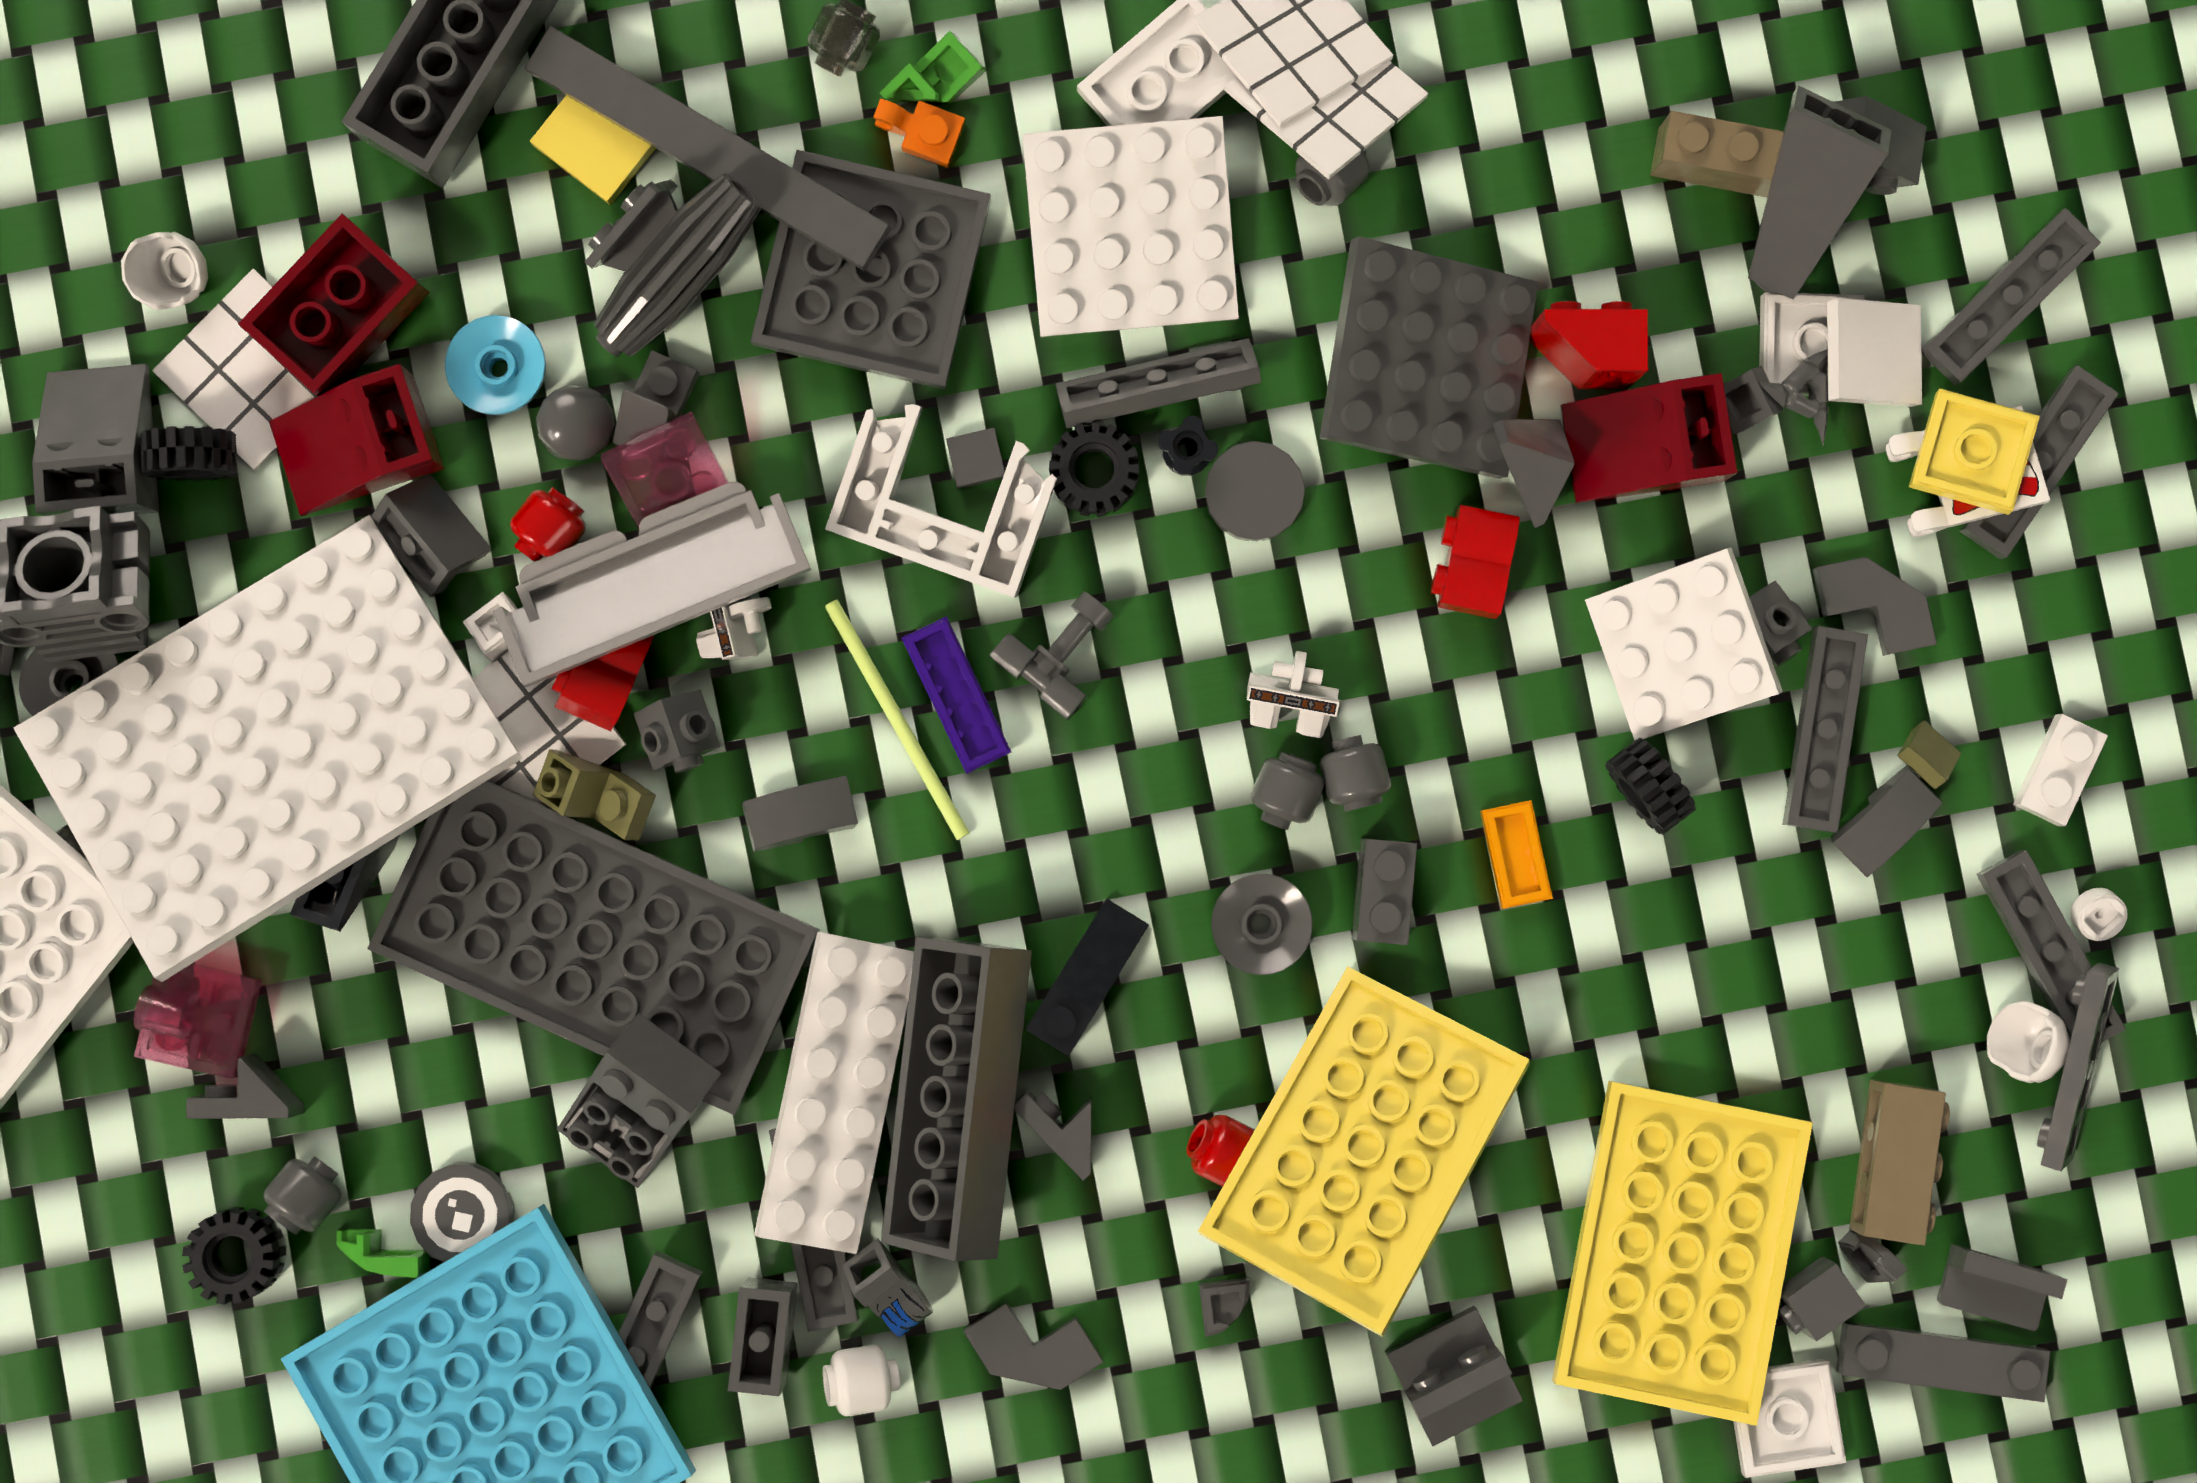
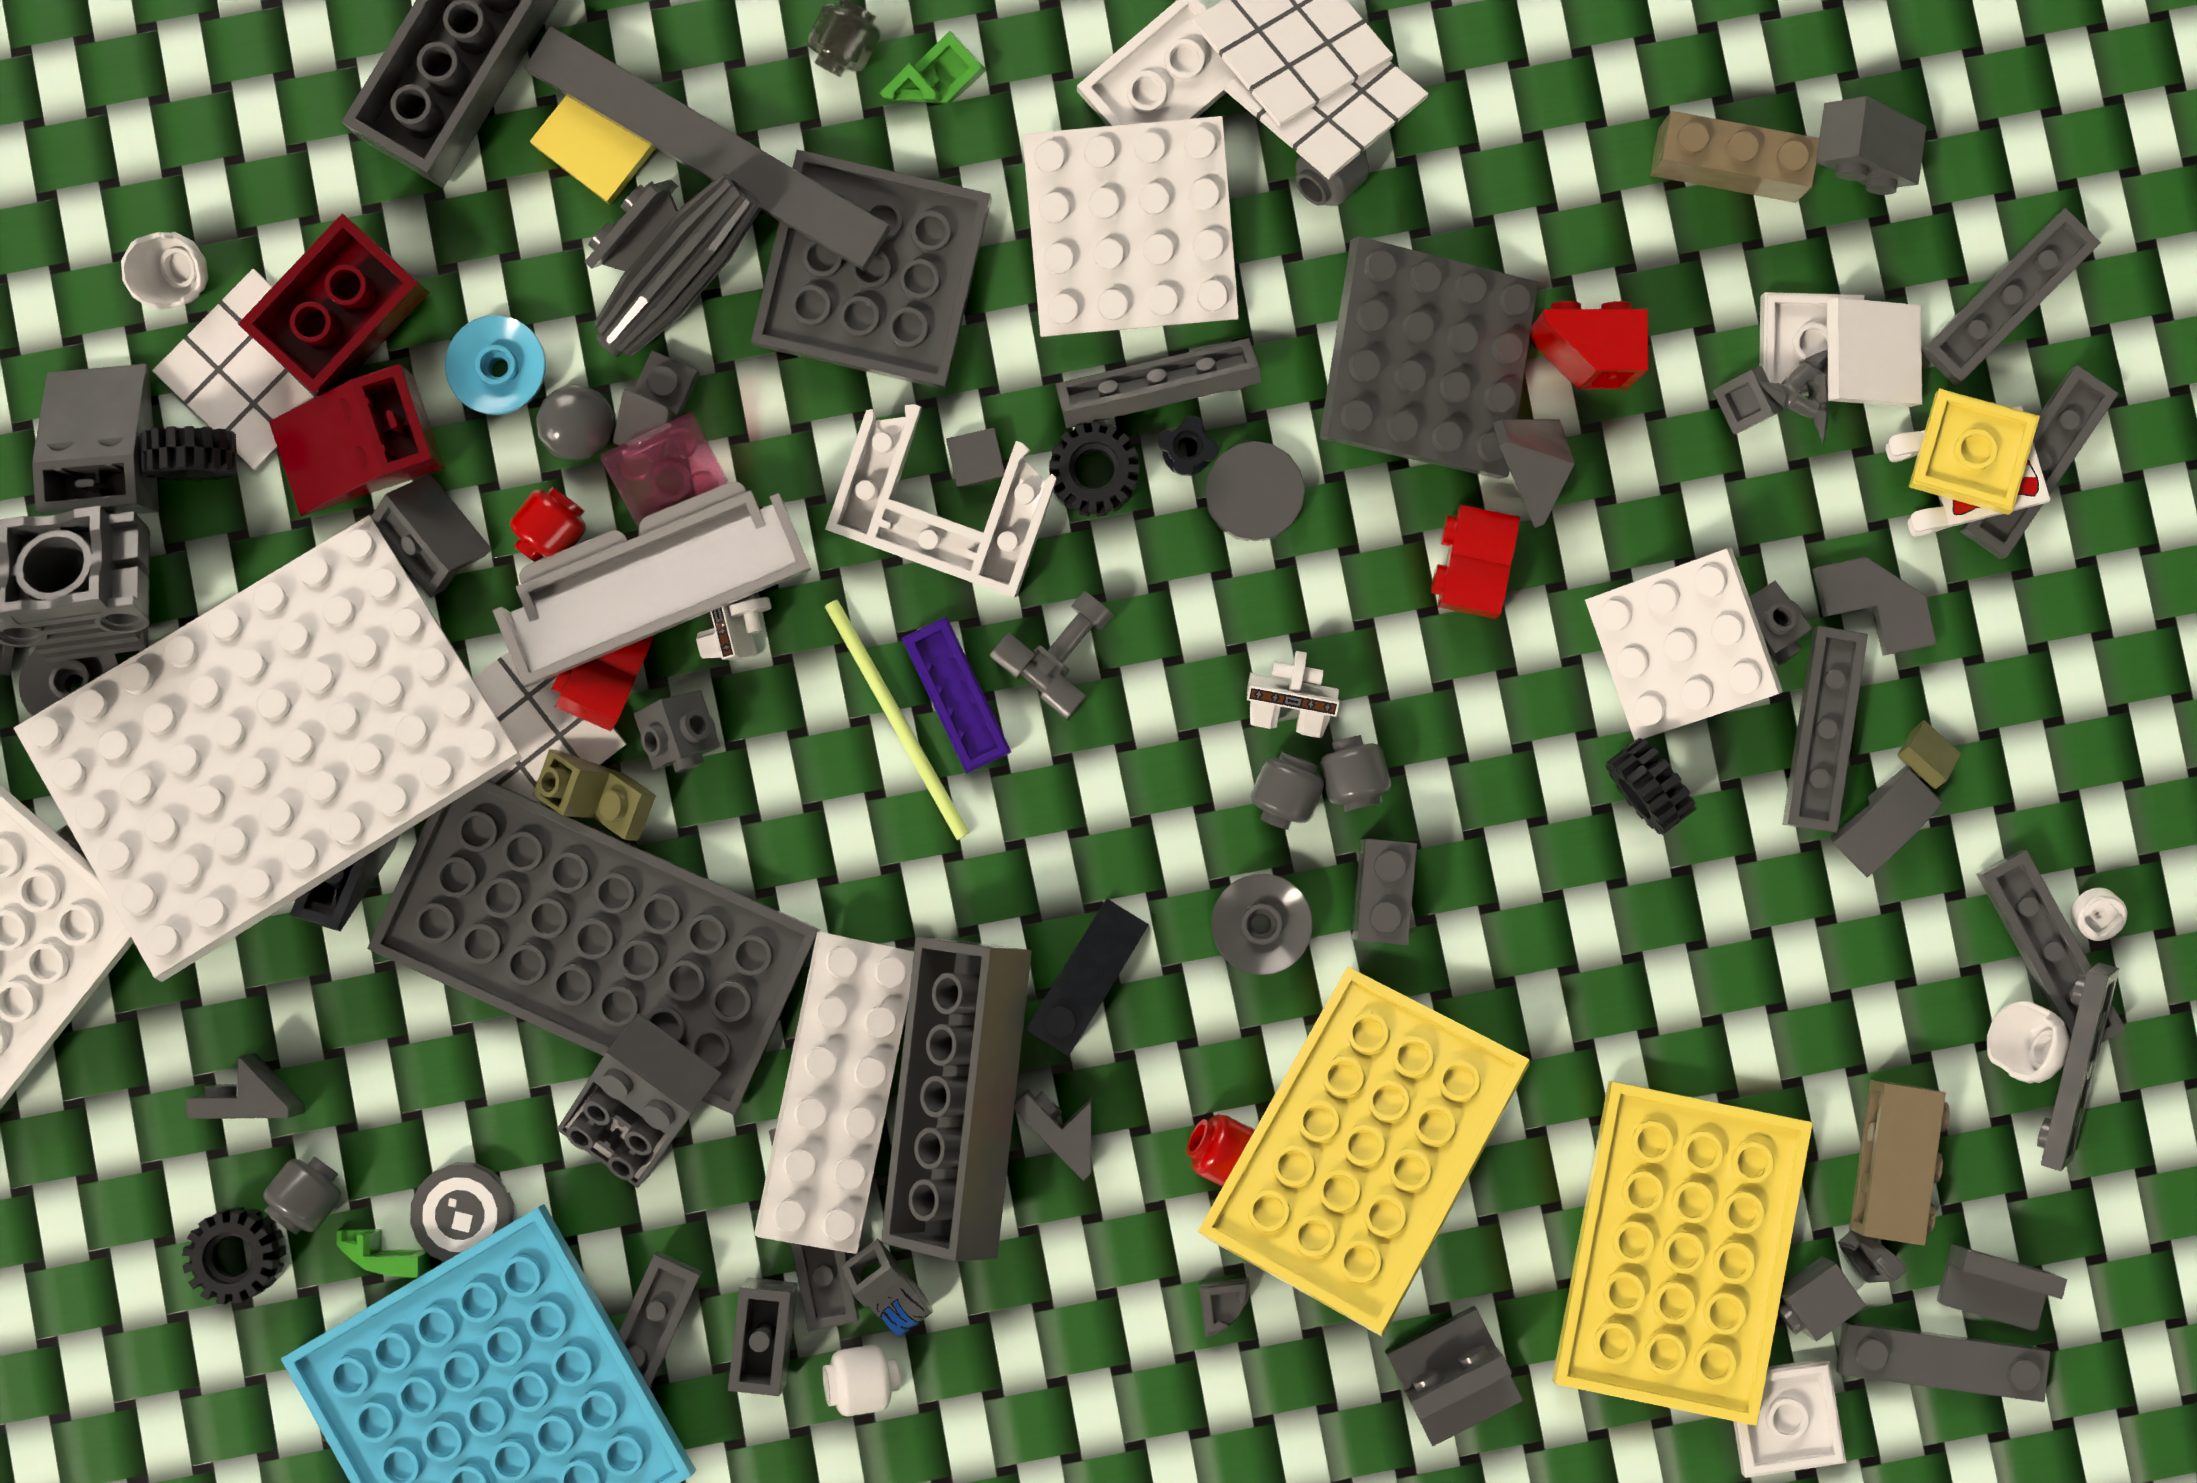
(197, 1019): clear pink plate -> none
(485, 628): white tile -> none
(799, 813): dark grey slope -> none
(927, 133): orange plate -> none
(1049, 1362): dark grey tile -> none
(1516, 854): light orange tile -> none
(1650, 439): dark red slope -> none
(1816, 182): dark grey slope -> none
(2060, 770): white plate -> none

